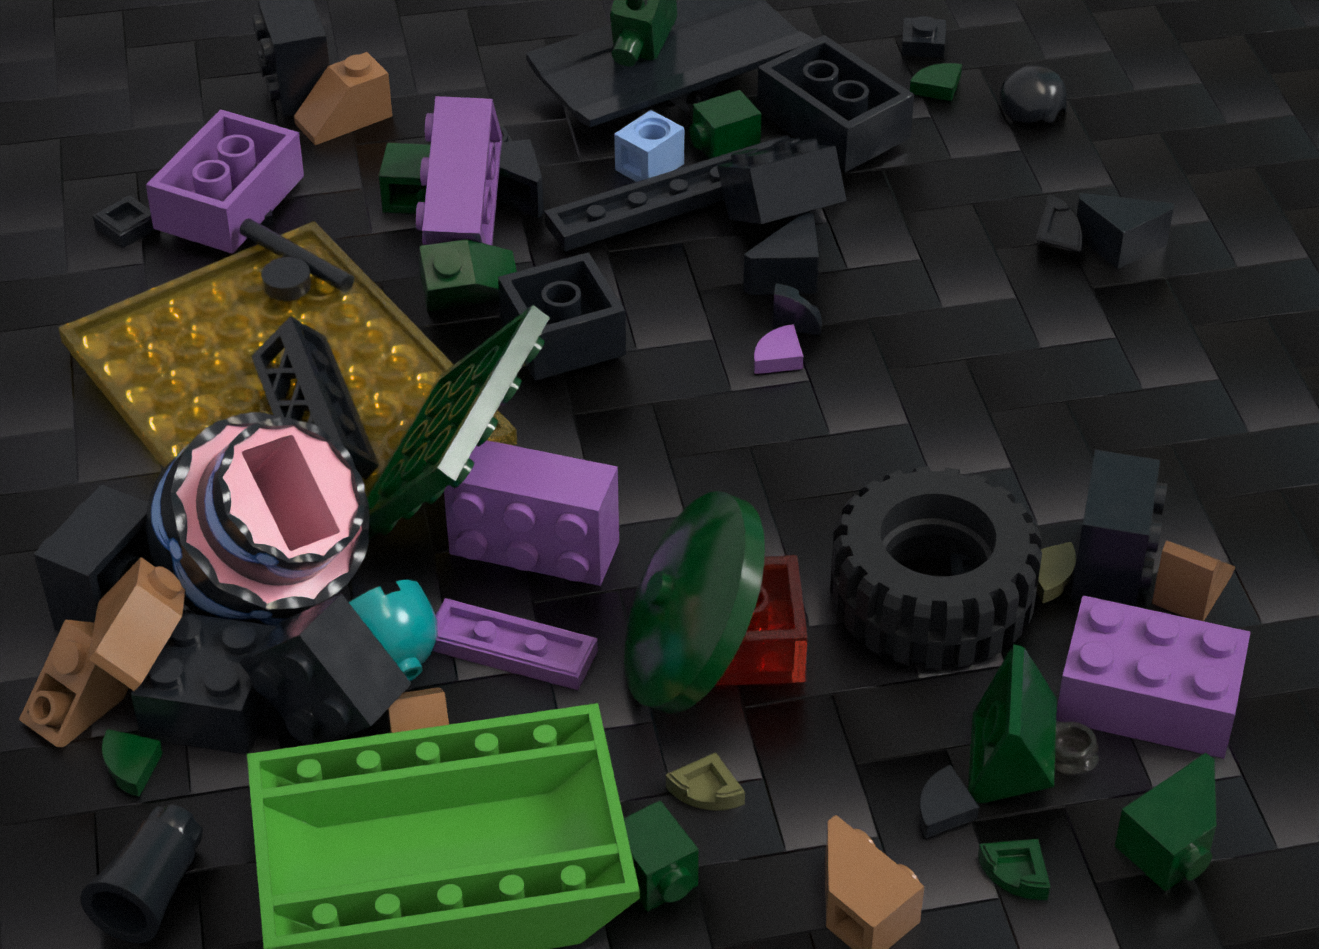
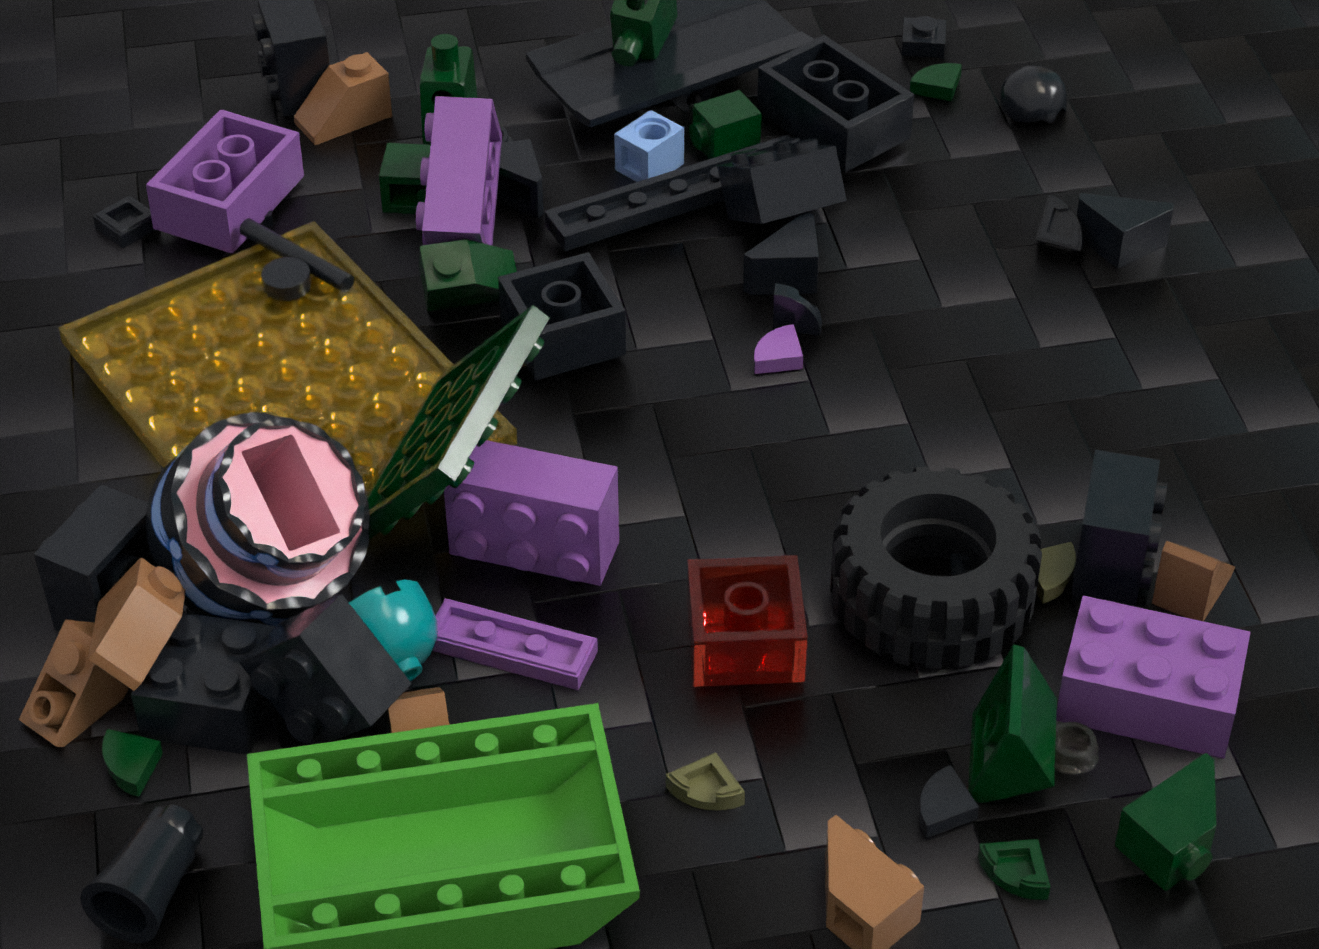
(318, 388): black fence -> none
(446, 73): none -> dark green torso
(661, 856): dark green brick -> none
(694, 602): dark green dish -> none

